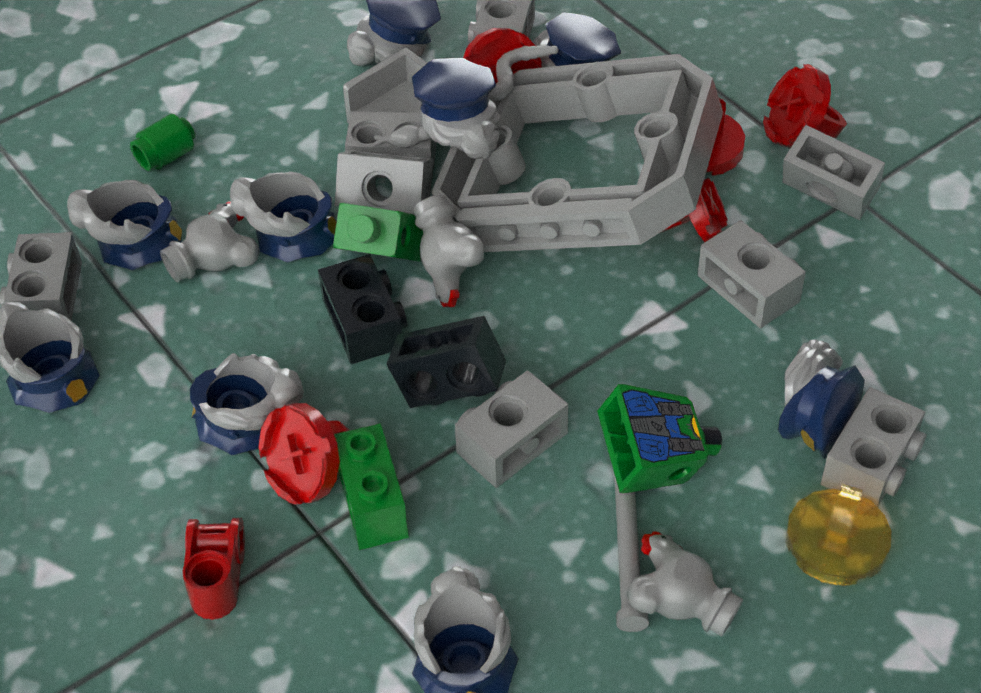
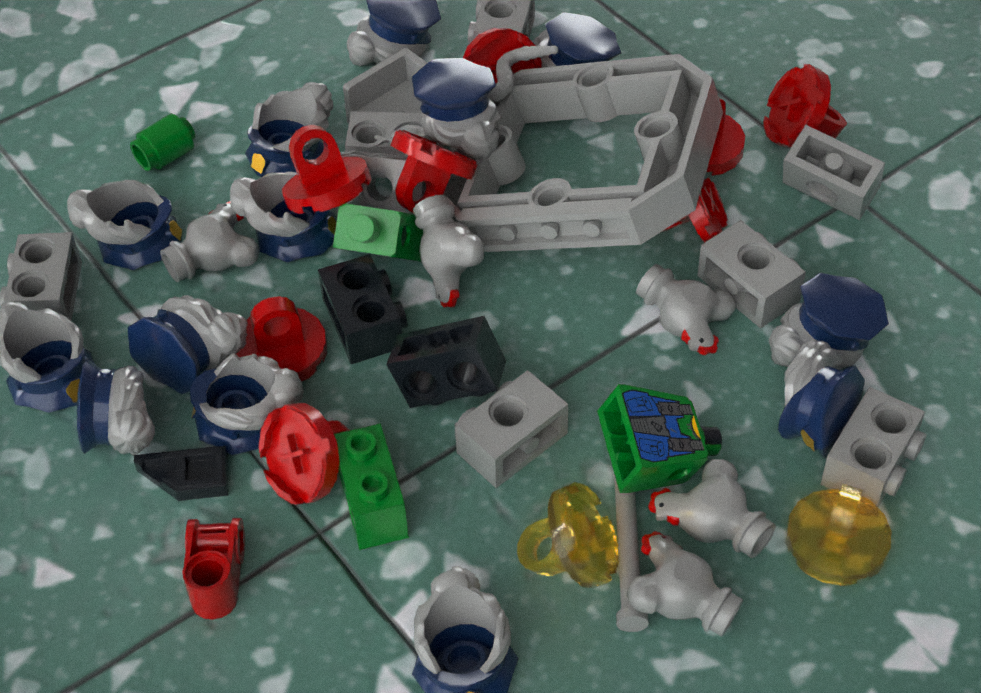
(113, 409): none -> piece
(185, 340): none -> dark blue piece
(187, 472): none -> black tile
(277, 122): none -> piece
(286, 335): none -> red tile
(324, 180): none -> red tile
(428, 164): none -> red tile
(580, 538): none -> clear yellow tile
(686, 307): none -> light grey animal
(715, 510): none -> light grey animal
(833, 311): none -> dark blue piece

